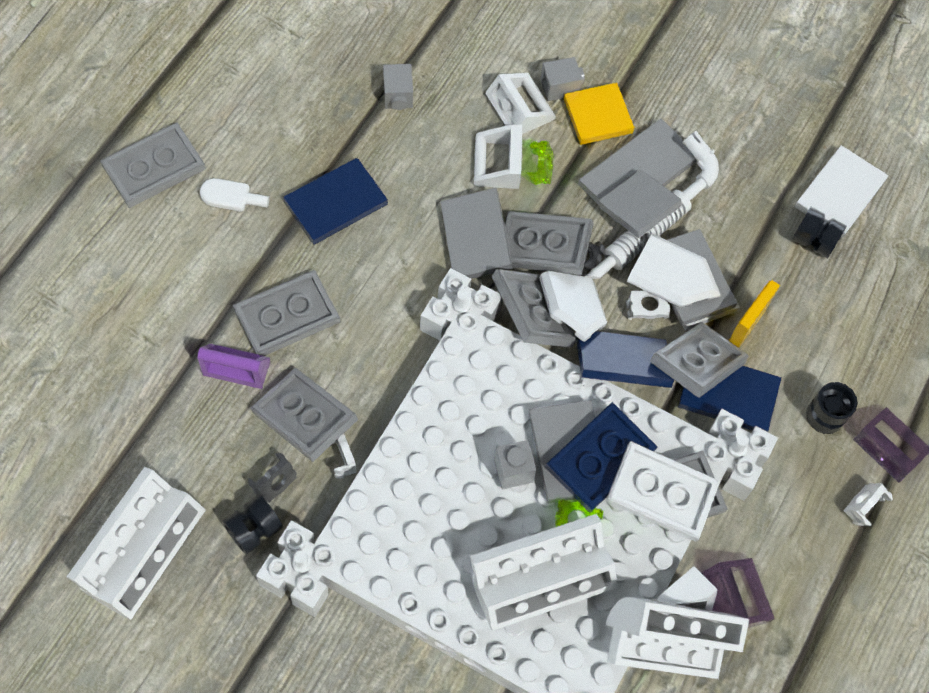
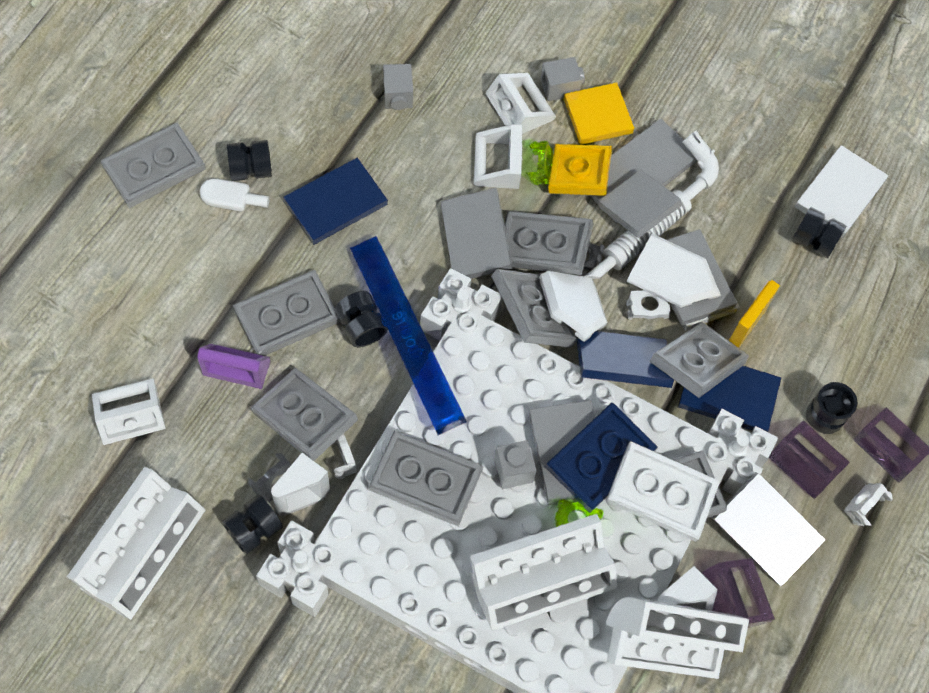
(128, 420): none -> white tile
(249, 160): none -> black wheel
(300, 486): none -> white tile
(361, 318): none -> black wheel
(408, 336): none -> clear blue tile
(426, 478): none -> light grey tile
(580, 169): none -> yellow tile
(768, 529): none -> tile
(803, 465): none -> clear purple tile

